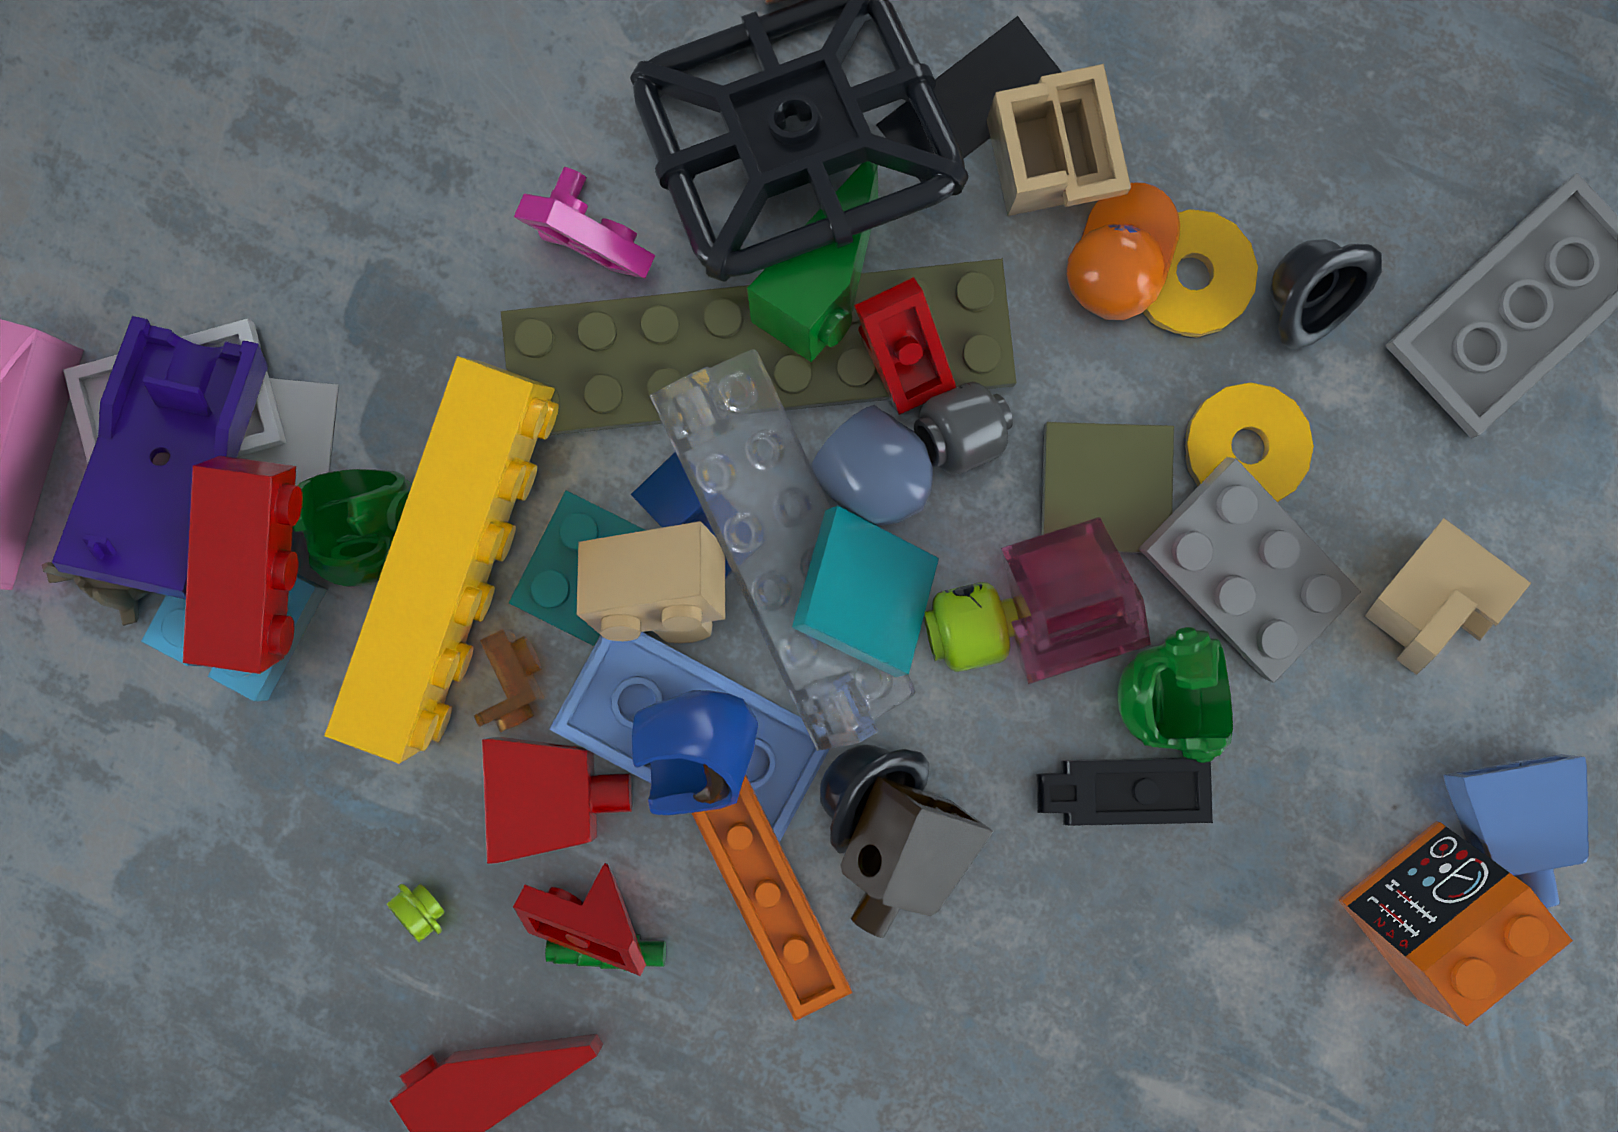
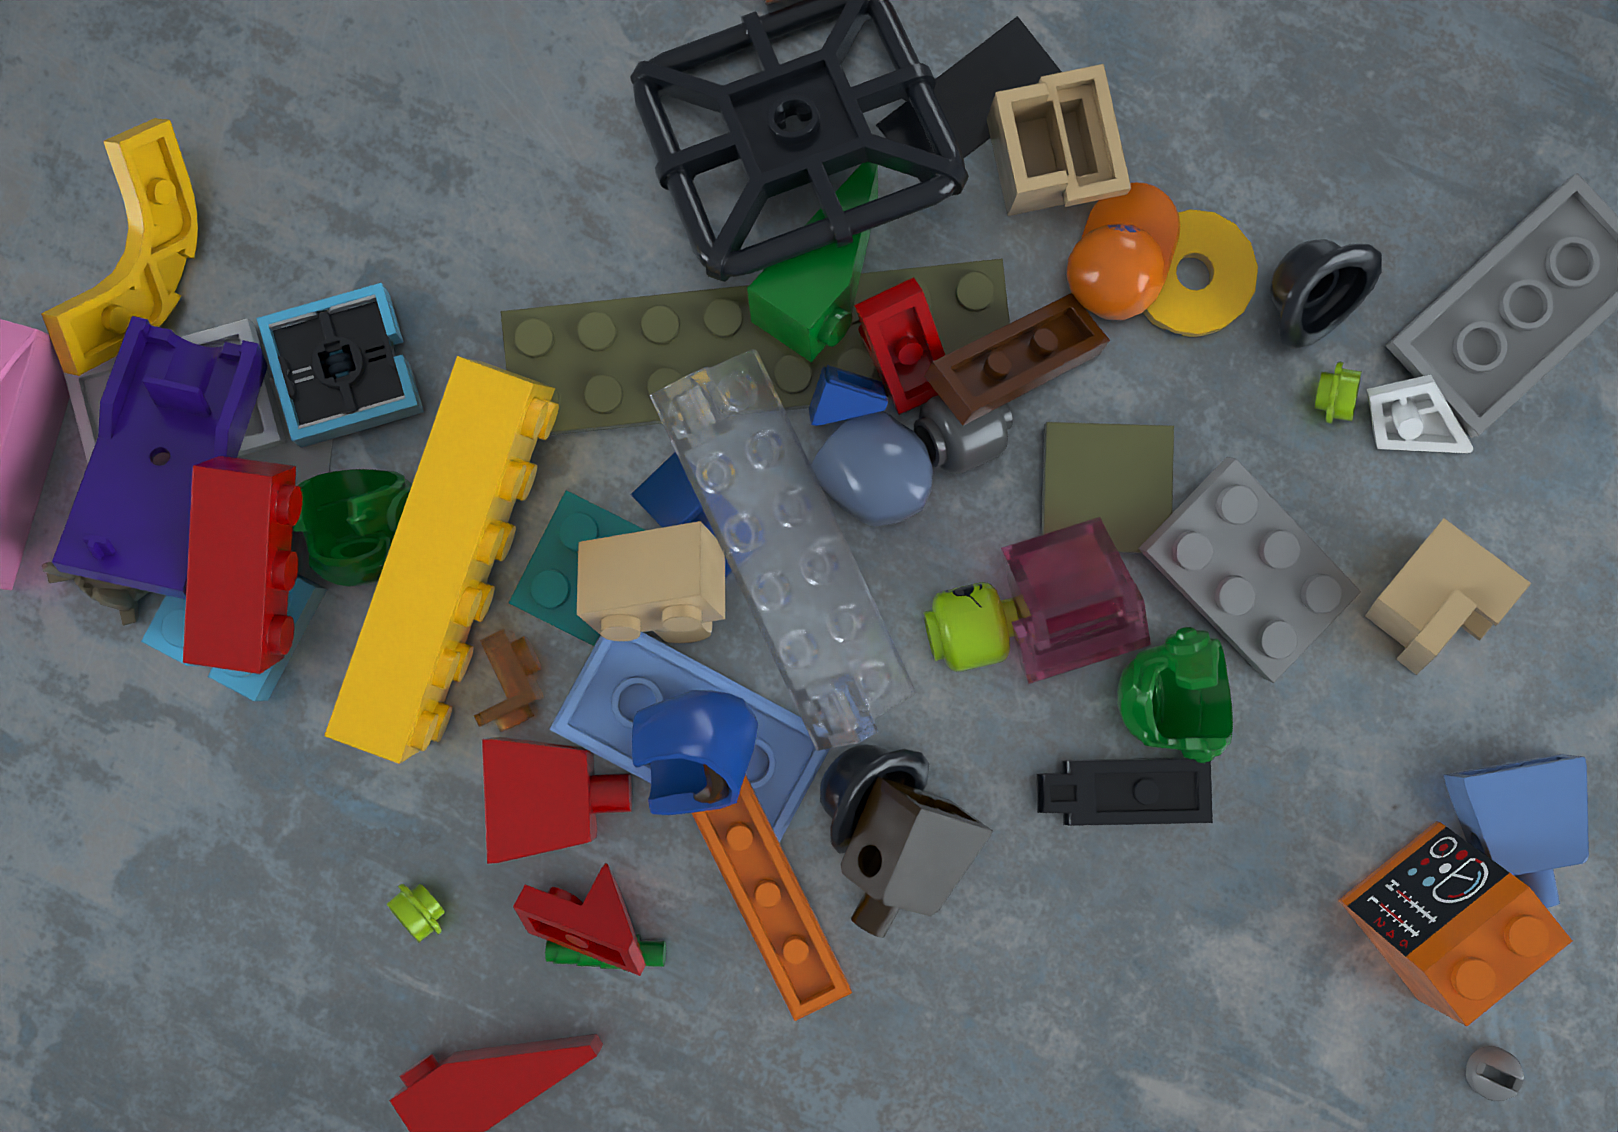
(158, 242): none -> yellow plate
(339, 365): none -> piece
(564, 222): dark pink plate -> none
(845, 396): none -> blue slope
(866, 592): teal tile -> none
(1016, 358): none -> reddish brown plate
(1263, 411): yellow tile -> none
(1338, 393): none -> lime plate
(1415, 418): none -> white piece
(1503, 1062): none -> light grey hinge

